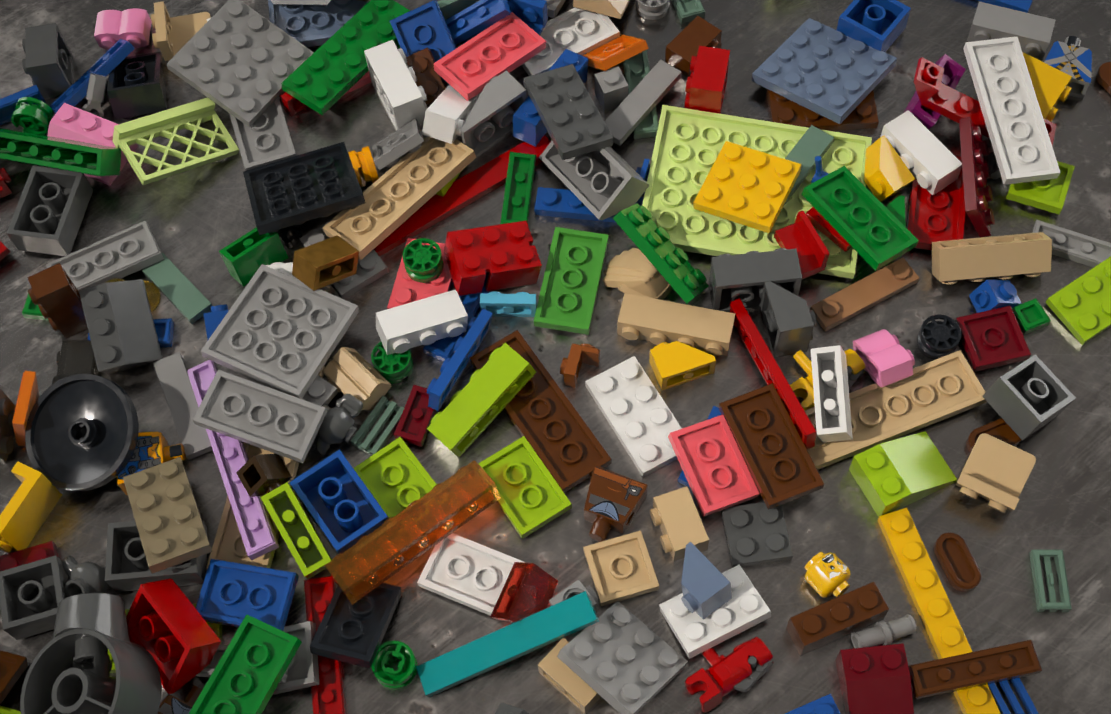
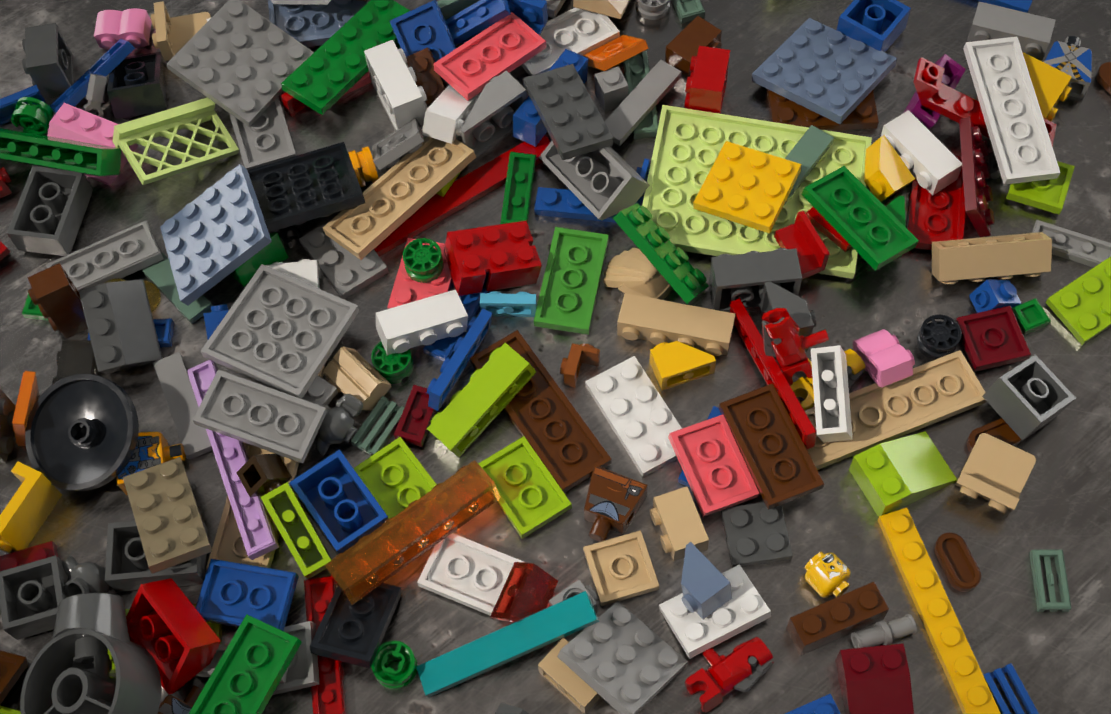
(214, 234): none -> sand blue plate
(325, 262): pearl gold brick -> none
(785, 344): none -> red piece
(819, 170): blue hand -> none
(864, 294): medium nougat plate -> none
(974, 669): reddish brown tile -> none

